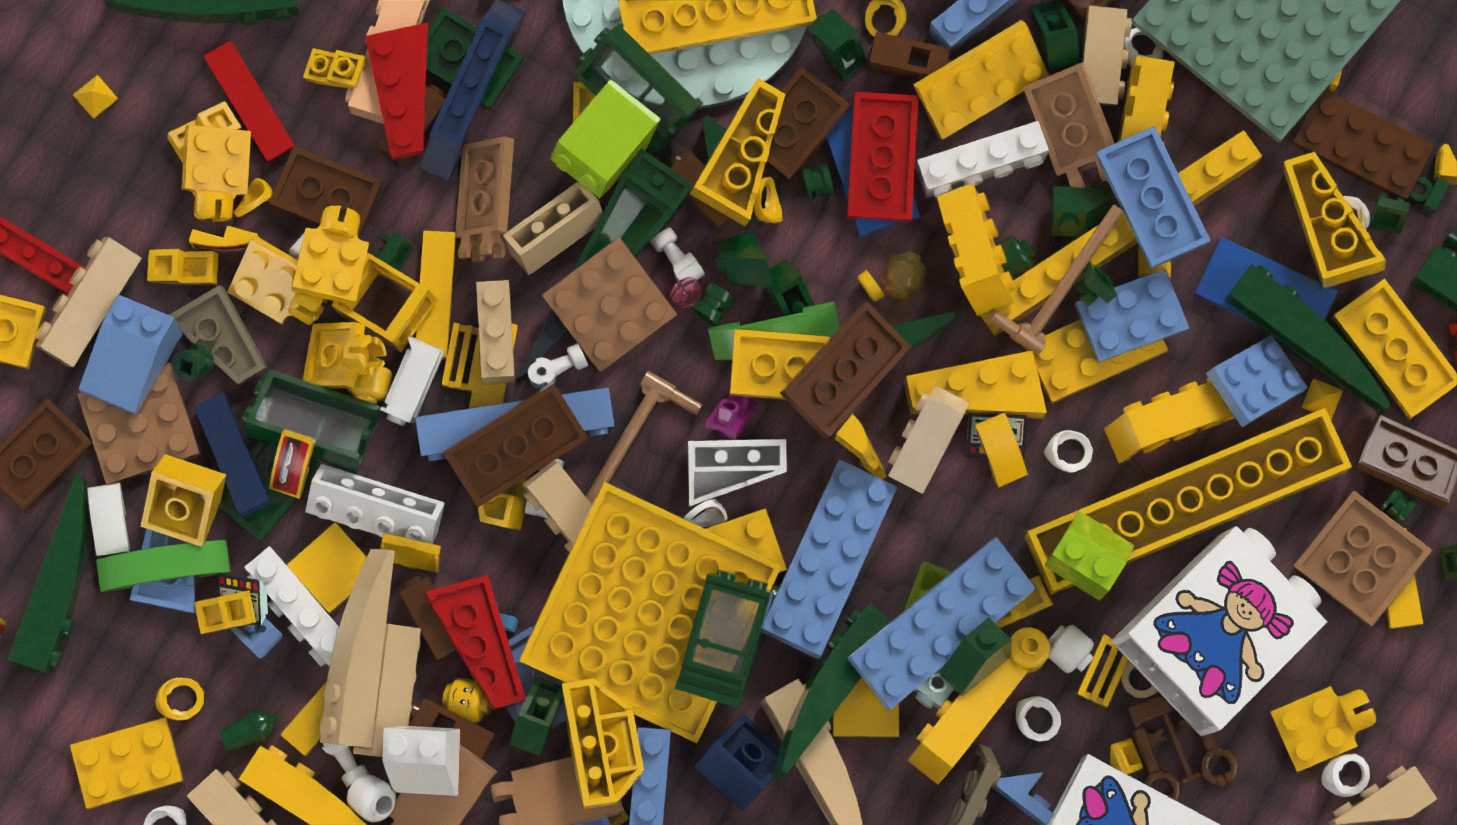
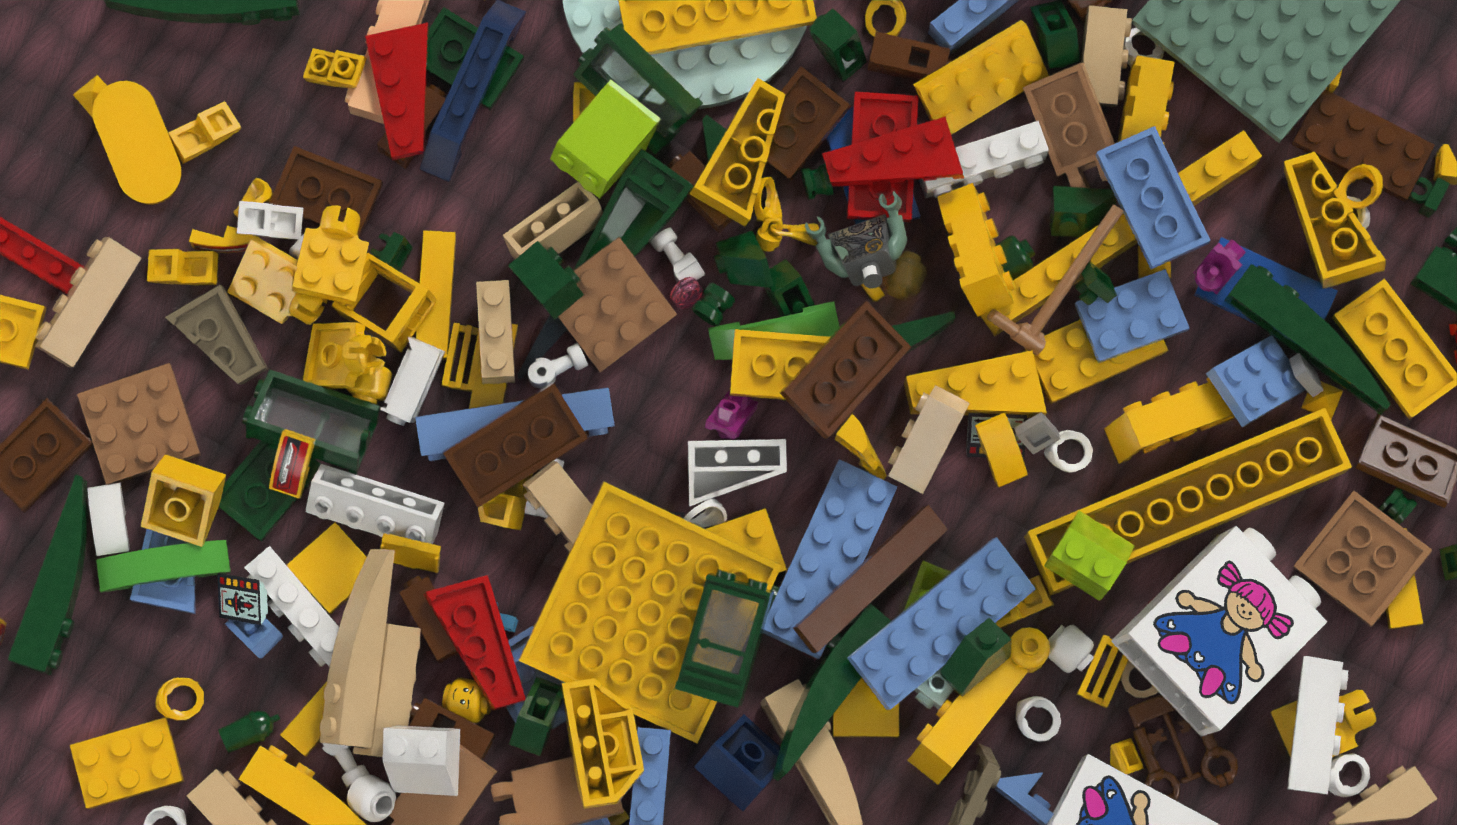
(129, 354): medium blue slope -> none
(136, 142): none -> yellow tile
(193, 362): dark green wheel -> none
(215, 169): yellow plate -> none
(225, 612): yellow slope -> none
(232, 454): dark blue tile -> none
(249, 102): red tile -> none
(269, 220): none -> white slope
(484, 198): medium nougat tile -> none
(546, 280): none -> dark green brick
(655, 391): medium nougat bar -> none
(771, 237): none -> yellow piece
(865, 249): none -> torso
(870, 579): none -> reddish brown tile
(906, 154): none -> red wing
(1037, 433): none -> light grey plate
(1219, 267): none -> magenta hips
(1306, 375): none -> light grey tile
(1315, 725): none -> white slope
(1360, 172): none -> yellow piece
(1389, 214): dark green tile -> none

